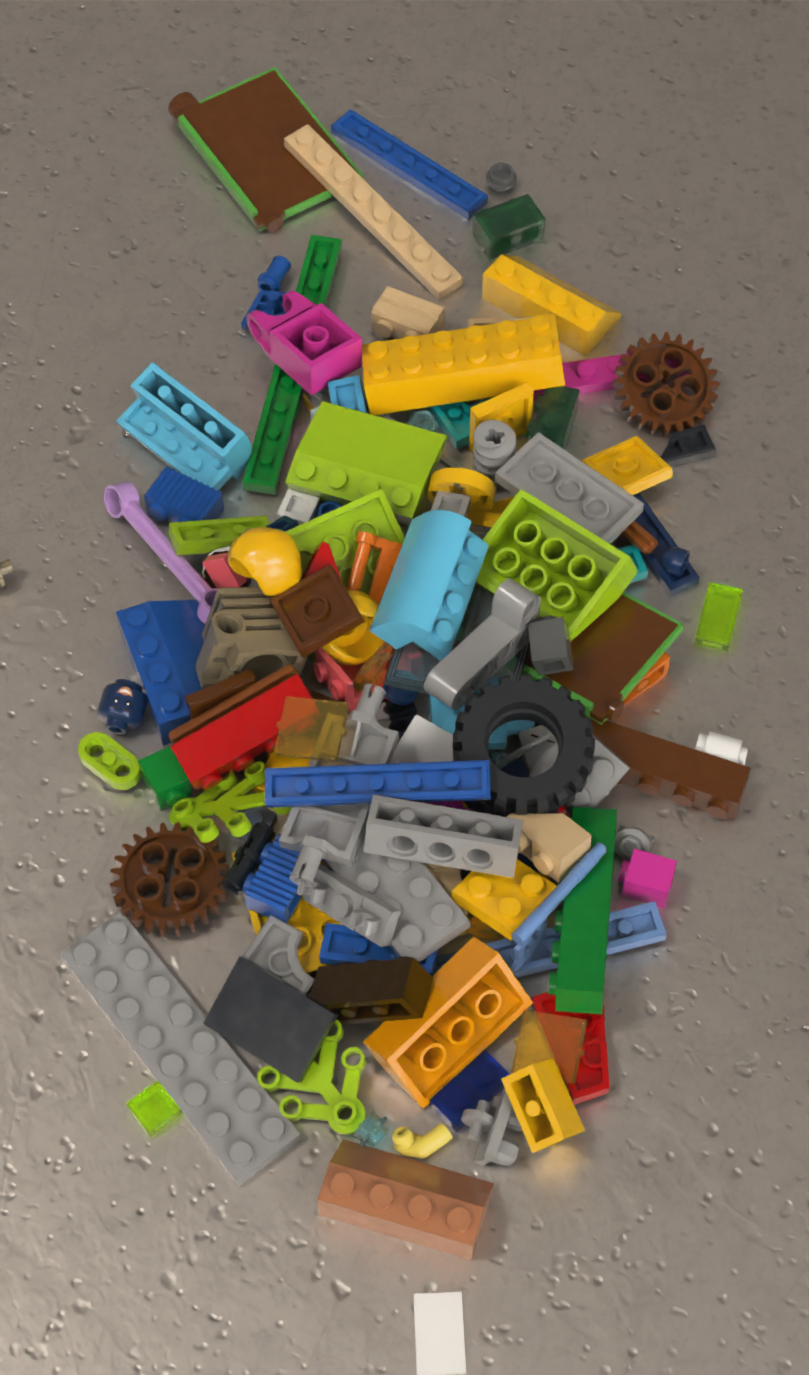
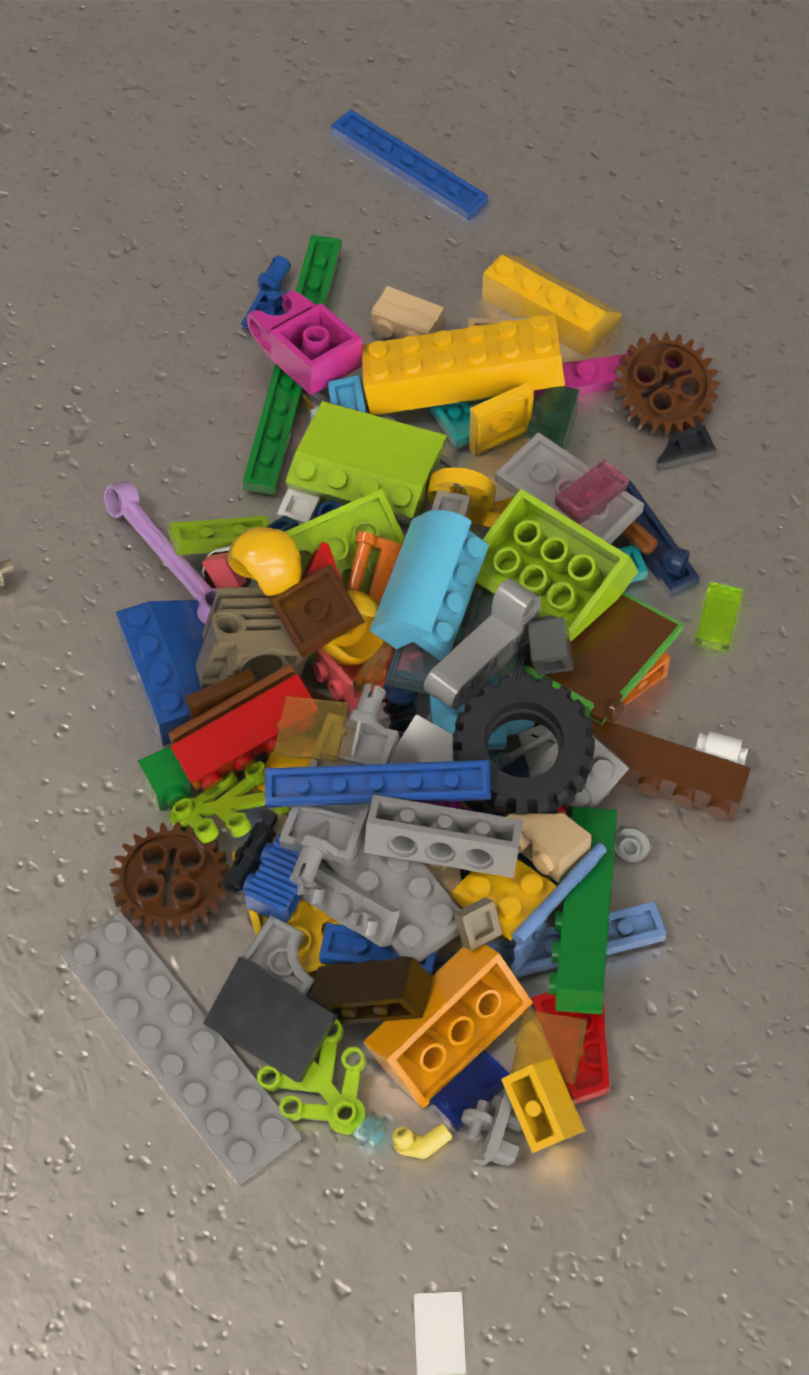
(112, 761): lime plate -> none
(122, 706): dark blue head -> none
(153, 1108): clear neon green tile -> none
(182, 499): blue brick -> none
(184, 430): medium azure brick -> none
(243, 144): reddish brown door -> none
(373, 212): tan plate -> none
(405, 1199): nougat slope -> none
(424, 417): clear light blue plate -> none
(478, 923): none -> dark tan plate
(493, 447): light grey piece -> none
(501, 177): dark grey plate -> none
(508, 226): clear green brick -> none
(591, 492): none -> clear pink plate
(630, 465): yellow tile -> none
(647, 877): dark pink brick -> none

